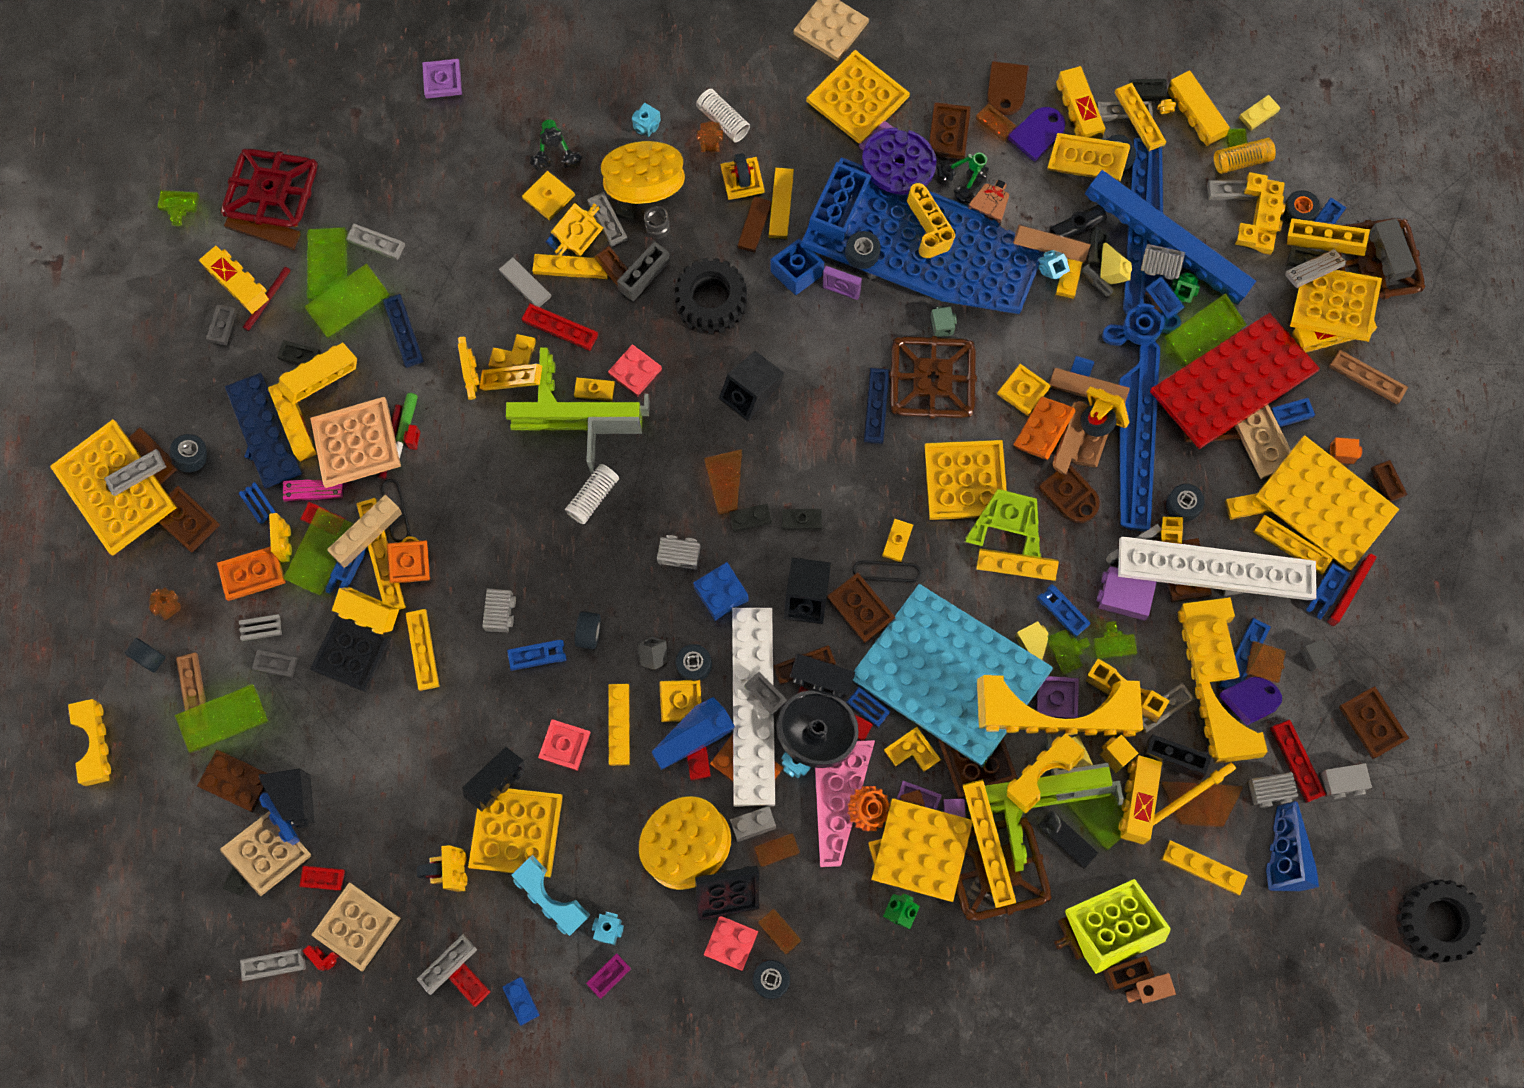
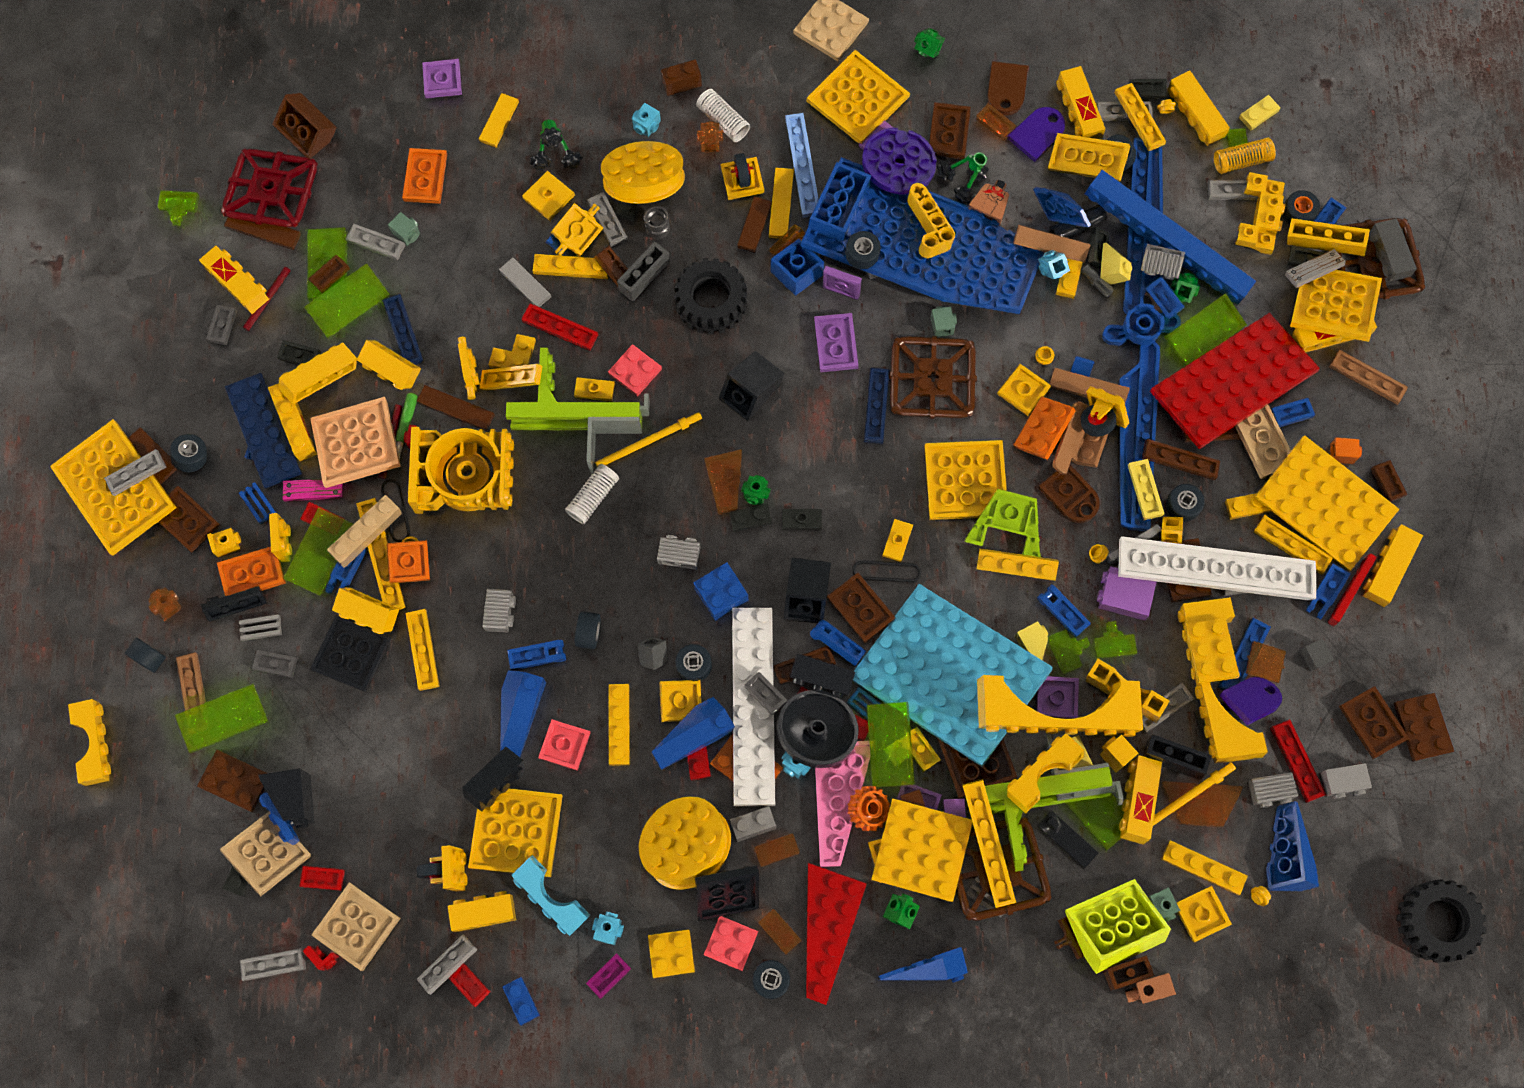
(221, 607): none -> black hinge
(229, 546): none -> yellow brick
(303, 124): none -> reddish brown slope
(329, 273): none -> reddish brown plate
(388, 364): none -> yellow brick
(404, 228): none -> sand green brick
(424, 175): none -> orange plate
(455, 408): none -> reddish brown tile
(474, 490): none -> yellow brick
(481, 911): none -> yellow brick
(498, 120): none -> yellow tile
(519, 704): none -> blue wedge
(671, 953): none -> yellow plate
(681, 77): none -> reddish brown brick
(682, 423): none -> yellow bar
(755, 496): none -> green brick
(788, 238): none -> clear orange plate
(802, 163): none -> light blue plate
(830, 918): none -> red wing
(836, 342): none -> medium lavender plate
(837, 641): none -> blue plate
(890, 744): none -> clear neon green plate
(928, 42): none -> green brick
(938, 968): none -> blue wedge
(1044, 355): none -> yellow plate
(1061, 207): none -> blue wedge
(1098, 553): none -> yellow plate
(1145, 489): none -> light yellow plate
(1165, 904): none -> sand green brick
(1181, 459): none -> reddish brown tile
(1202, 914): none -> yellow plate
(1260, 895): none -> yellow plate
(1392, 565): none -> yellow brick
(1424, 727): none -> reddish brown plate

